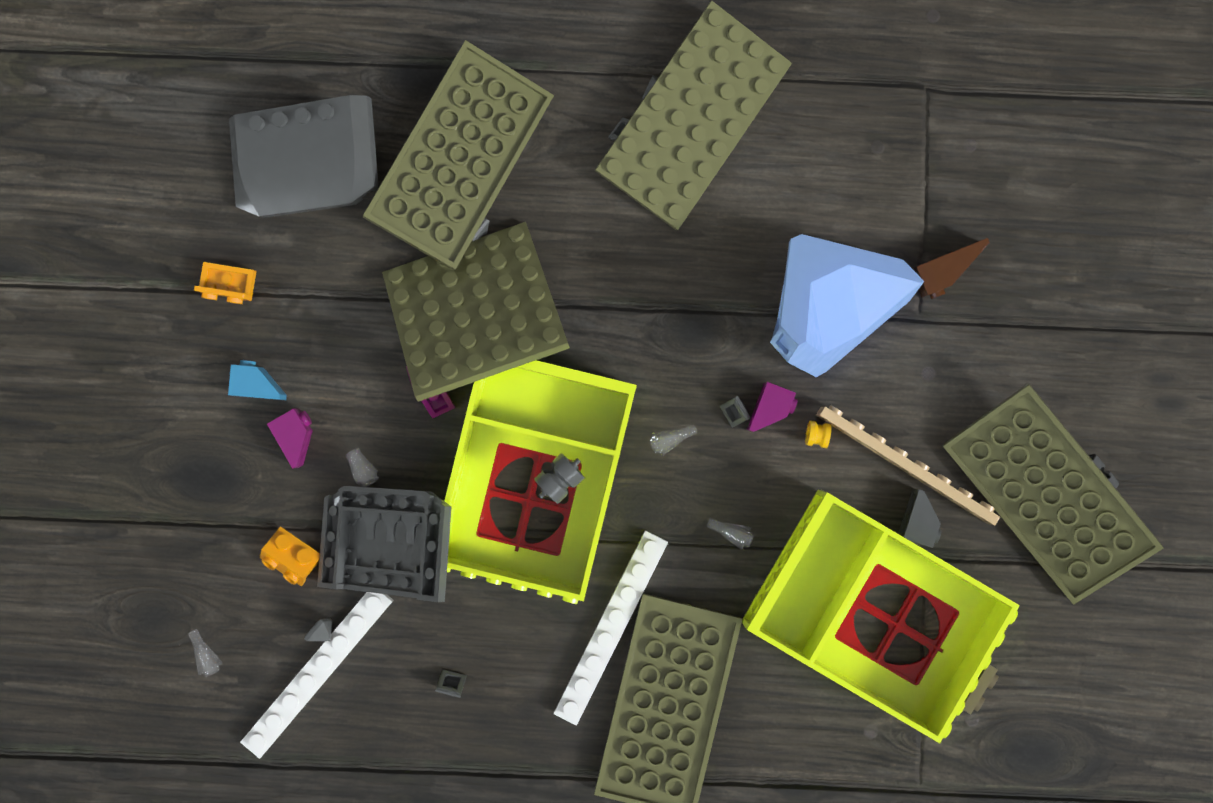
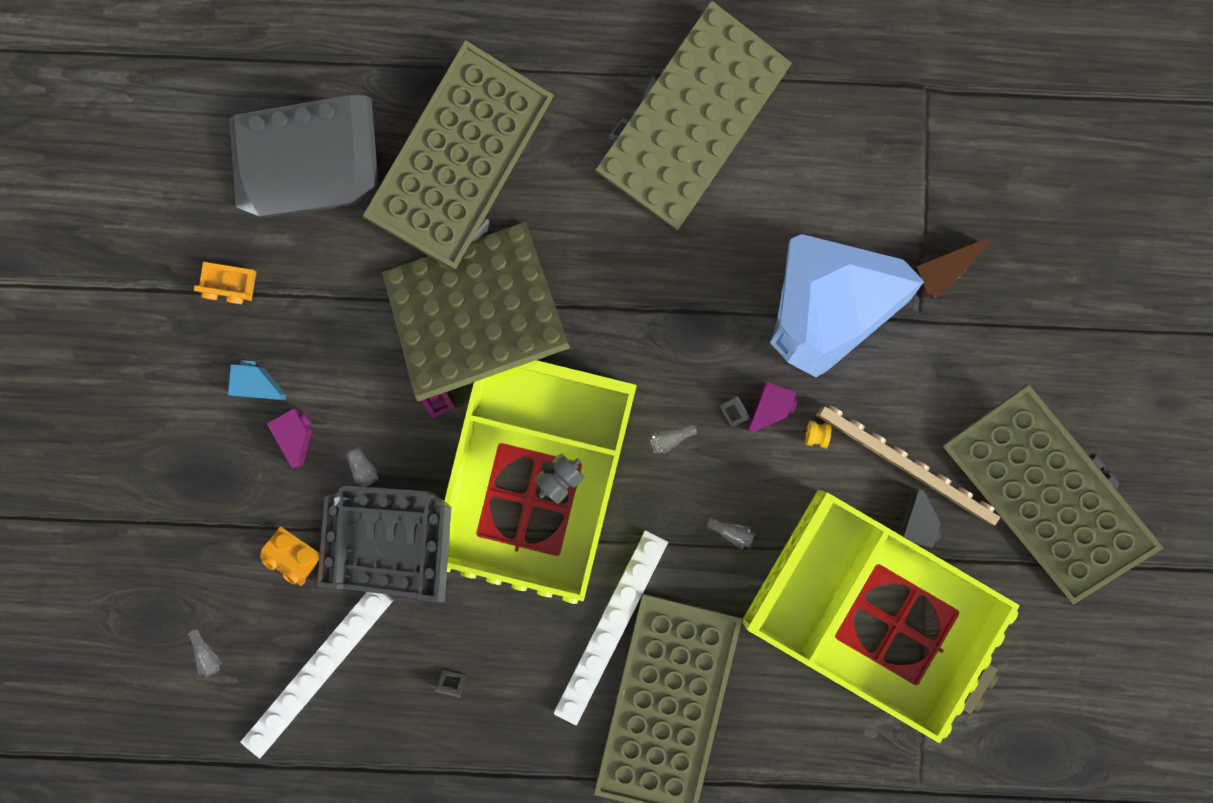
(320, 631): dark grey slope -> none

